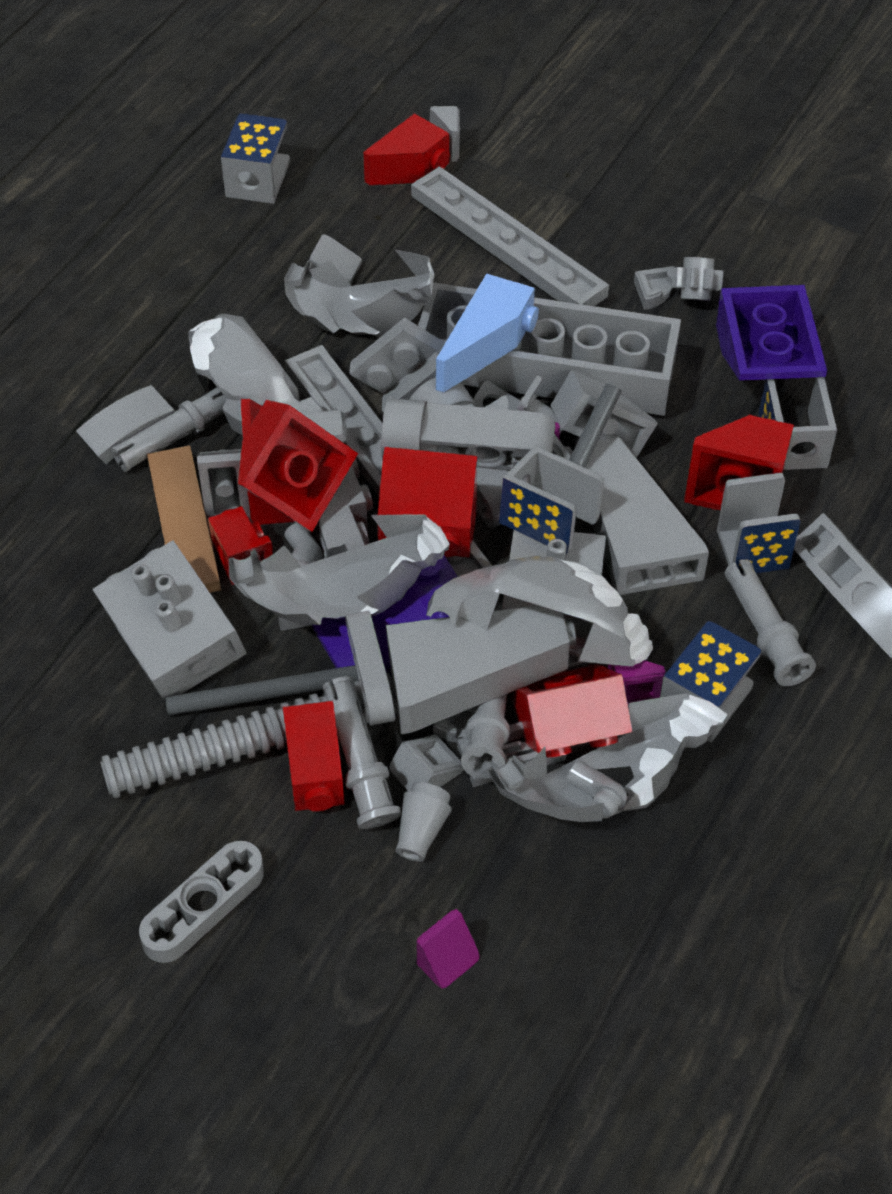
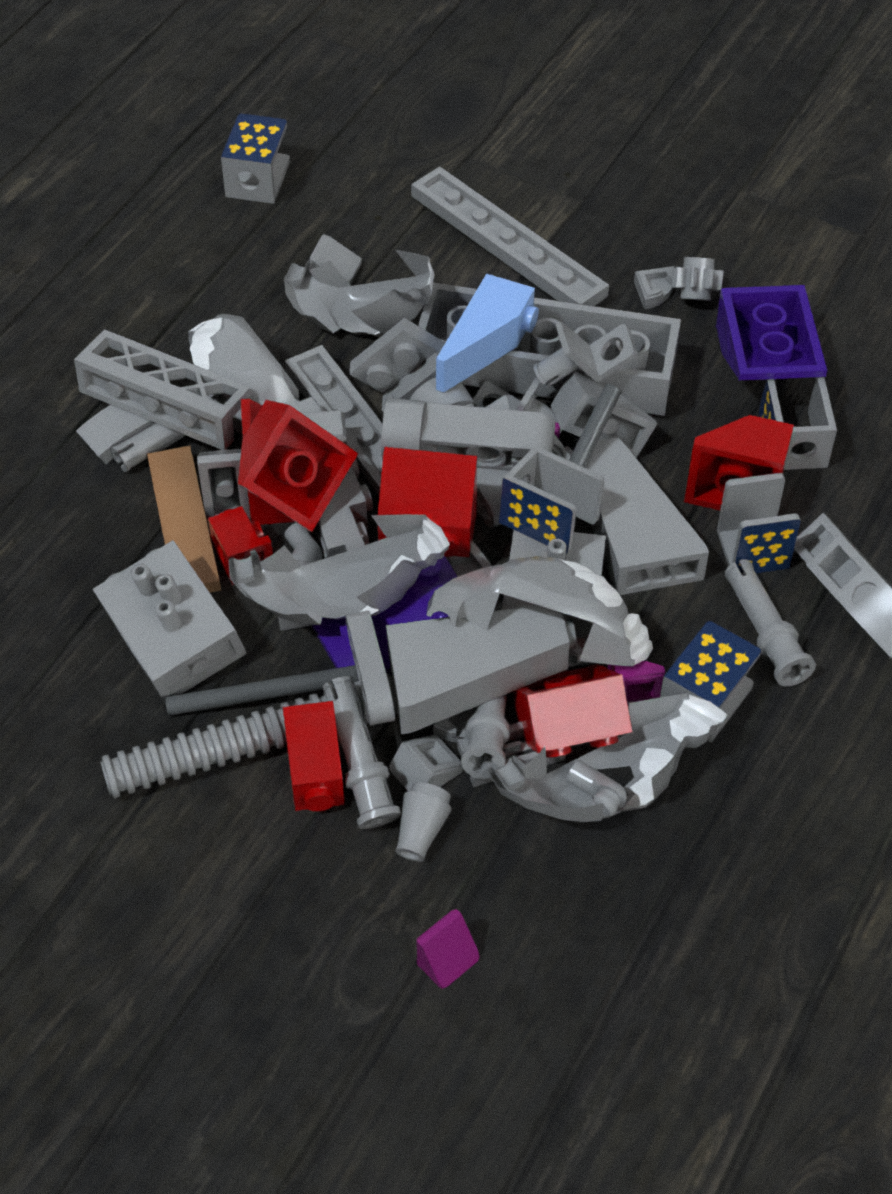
(153, 395): none -> light grey fence
(204, 879): light grey beam -> none
(407, 153): red slope -> none
(448, 119): light grey slope -> none
(585, 357): none -> light grey bracket

